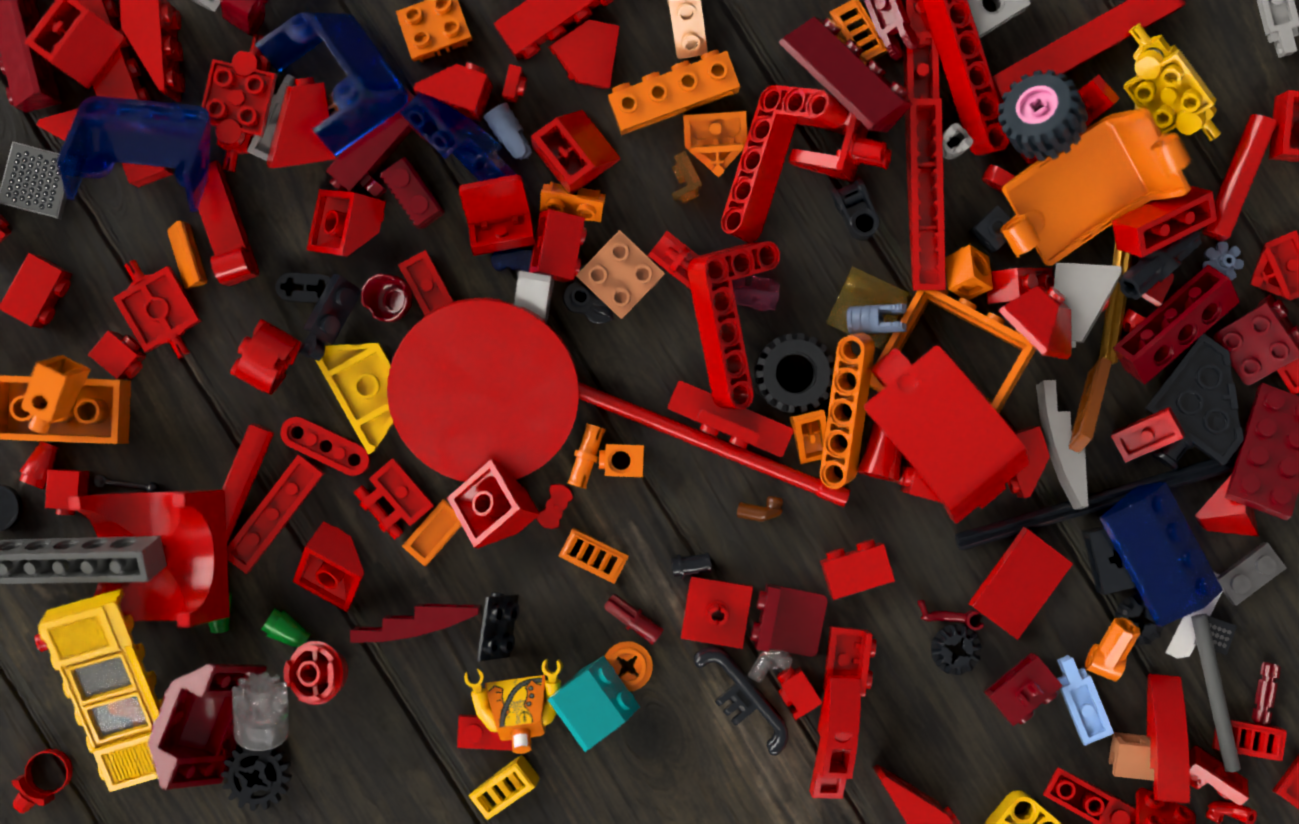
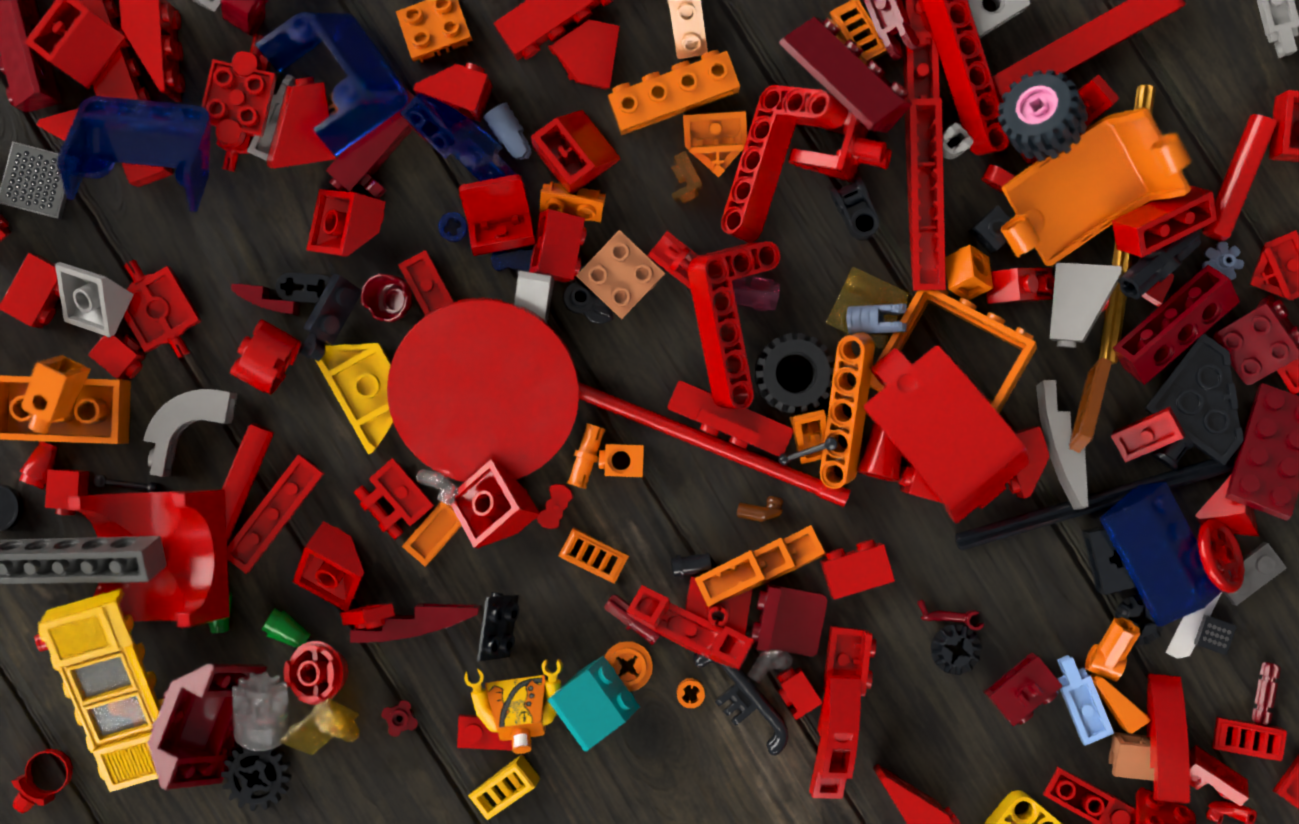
(91, 299): none -> light grey slope
(177, 416): none -> light grey arch
(187, 255): orange slope -> none
(232, 251): red beam -> none
(260, 296): none -> dark red slope
(311, 445): red plate -> none
(320, 726): none -> clear yellow hinge
(368, 616): none -> red plate
(402, 709): none -> dark red plate
(412, 193): dark red brick -> none
(438, 480): none -> clear arm
(444, 222): none -> clear blue bush
(514, 84): red plate -> none
(681, 692): none -> orange bush
(688, 629): none -> red slope
(760, 566): none -> orange slope
(830, 444): none -> black hinge
(1020, 583): red tile -> none
(1042, 320): red slope -> none
(1123, 710): none -> orange slope
(1131, 320): red hinge -> none
(1170, 87): yellow piece -> none
(1216, 692): dark grey piece -> none
(1221, 556): none -> red plate

